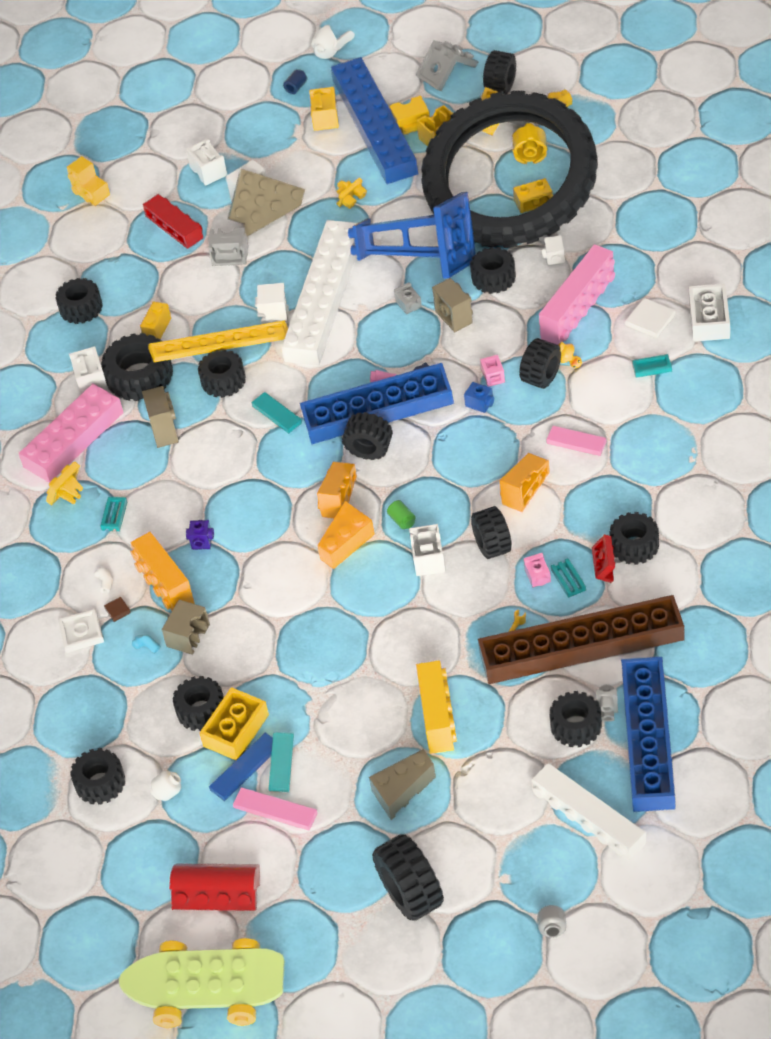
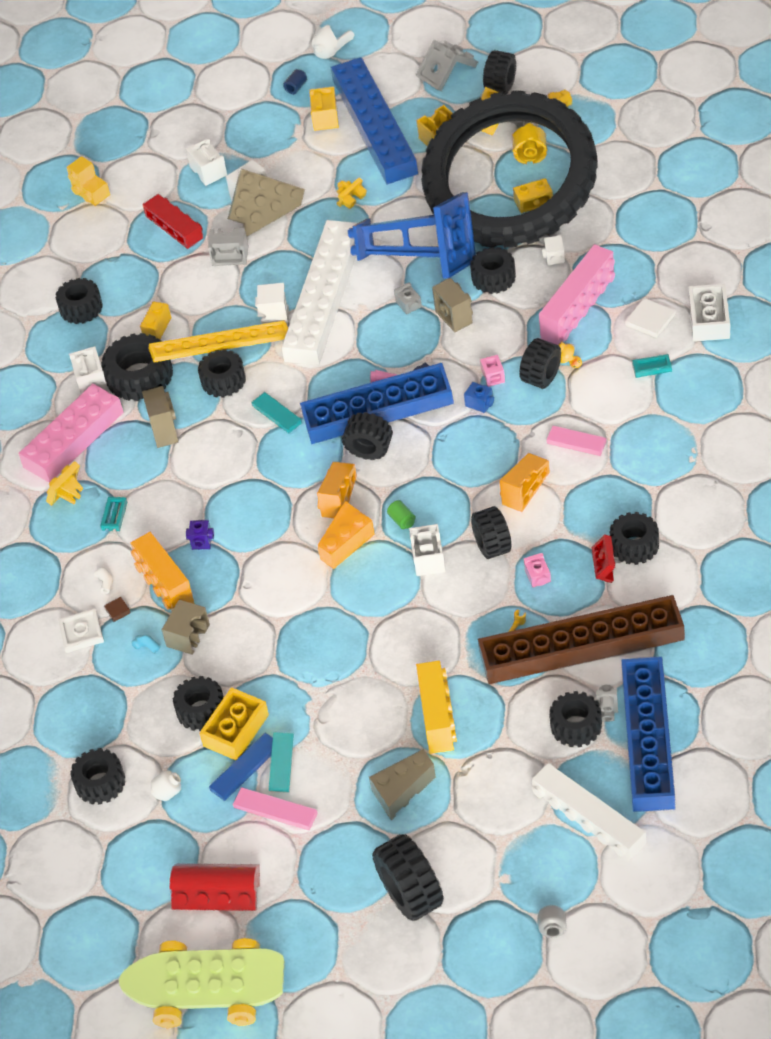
(408, 114): yellow piece -> none
(562, 566): teal tile -> none

